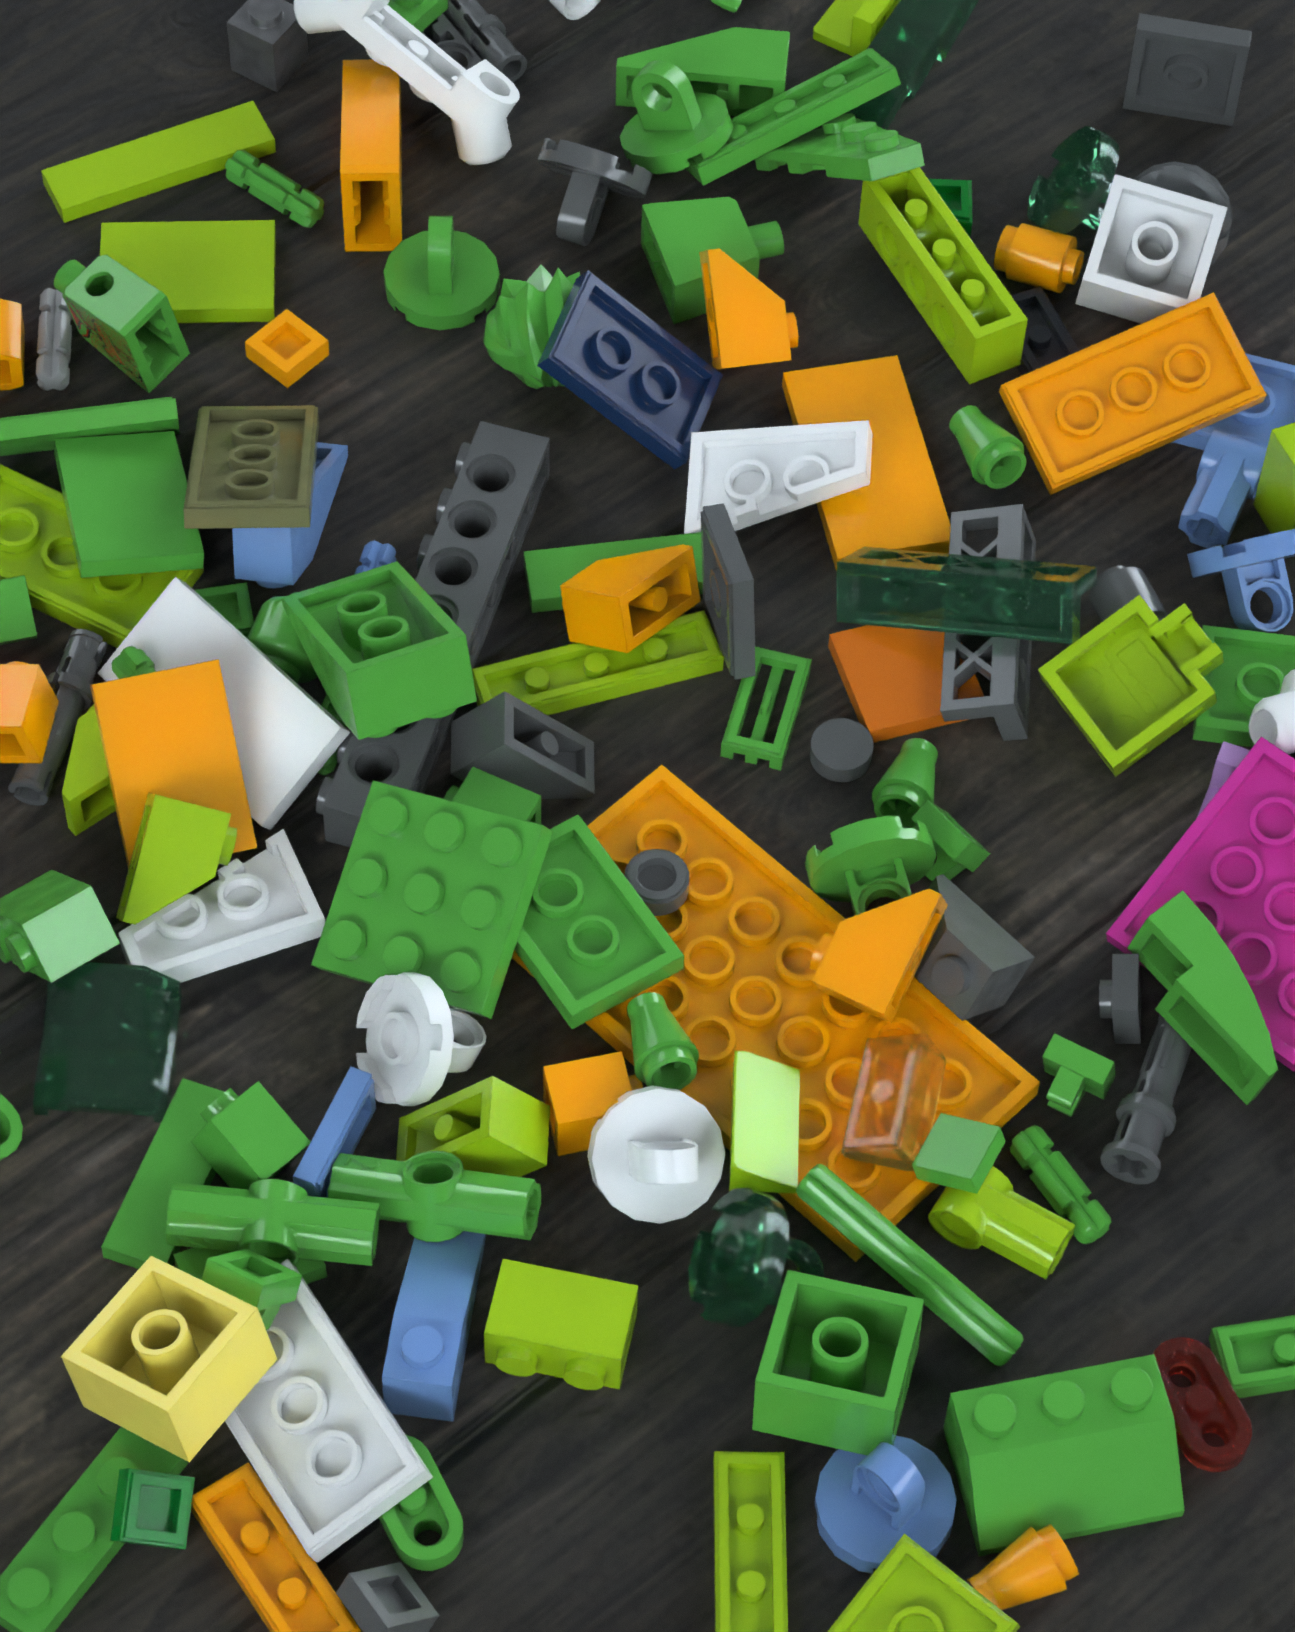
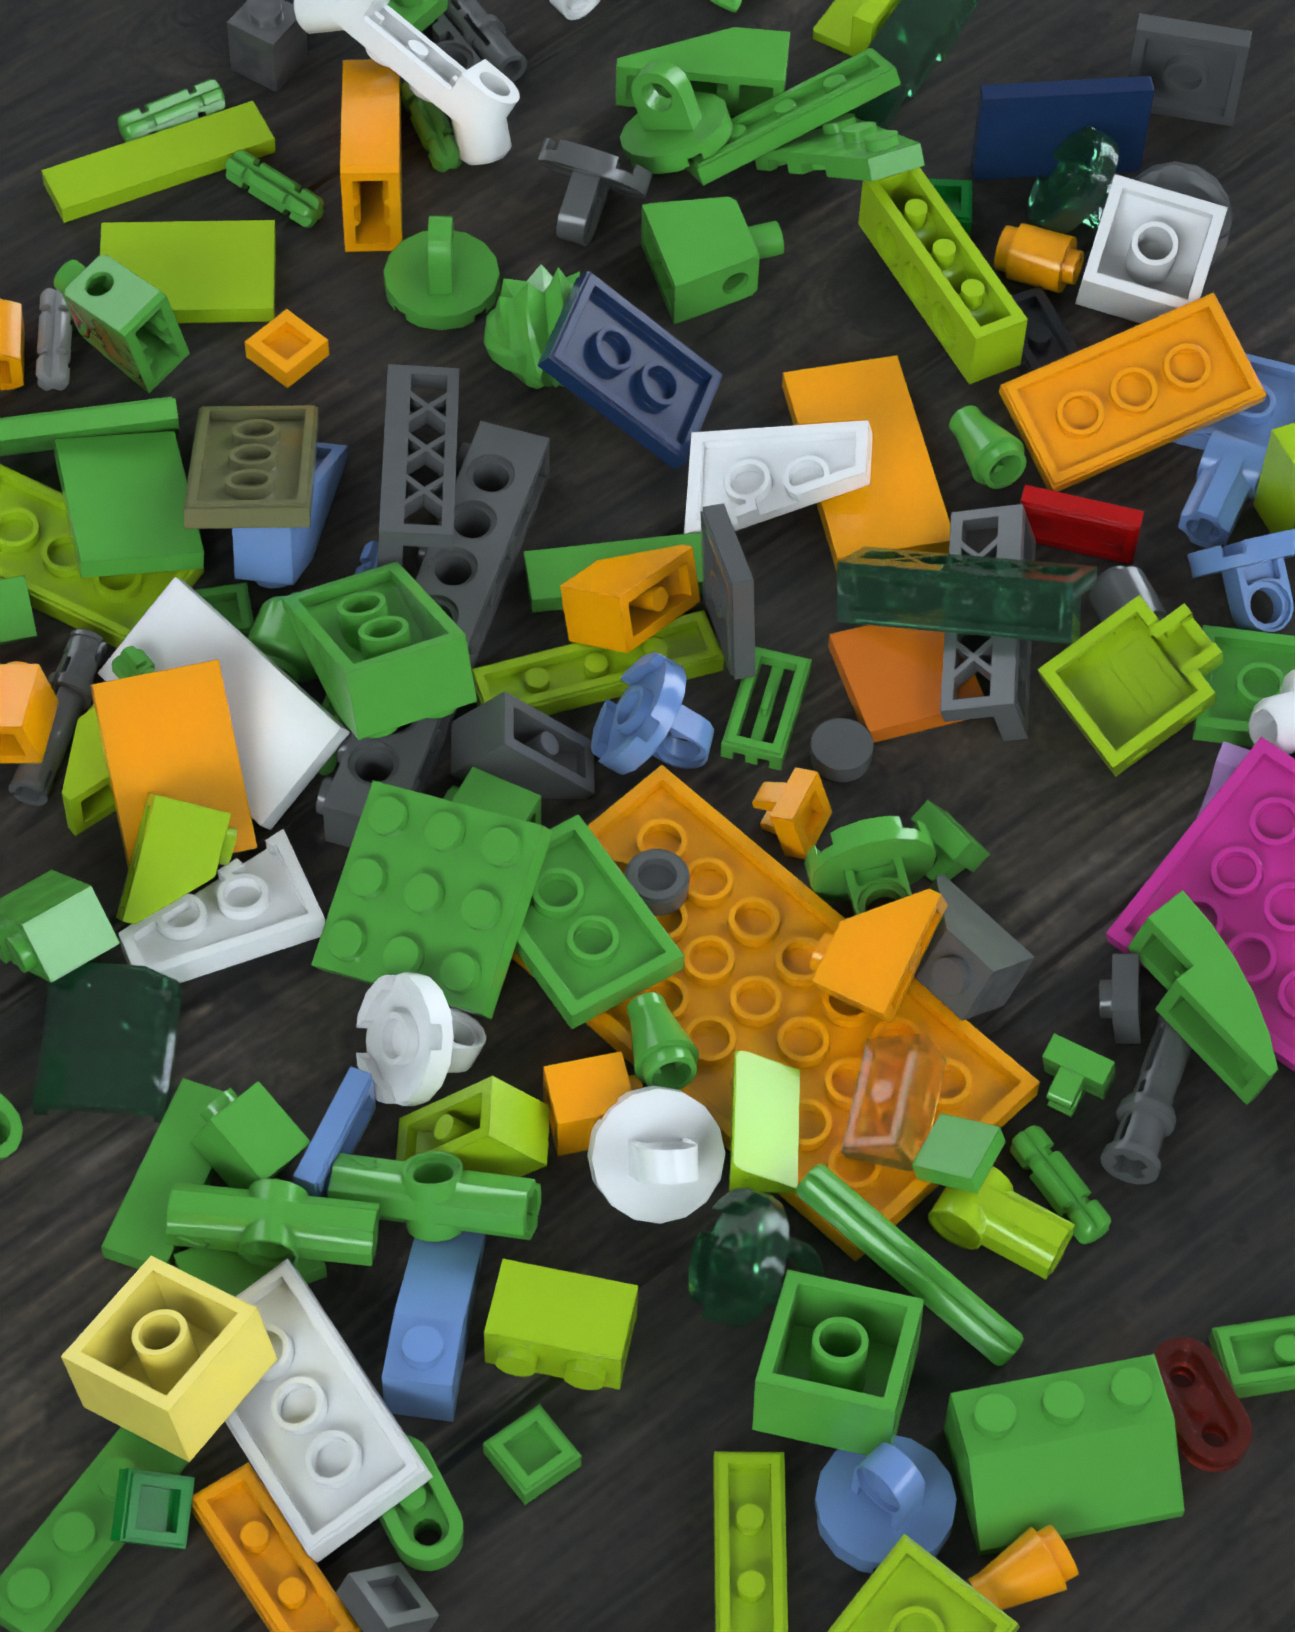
(172, 110): none -> bright green axle
(253, 1281): bright green tile -> none
(397, 466): none -> dark grey fence
(432, 130): none -> bright green axle
(532, 1454): none -> bright green tile
(651, 720): none -> medium blue tile
(743, 315): light orange slope -> none
(794, 811): none -> light orange tile
(907, 782): bright green cone -> none
(1027, 121): none -> dark blue tile
(1082, 524): none -> red tile

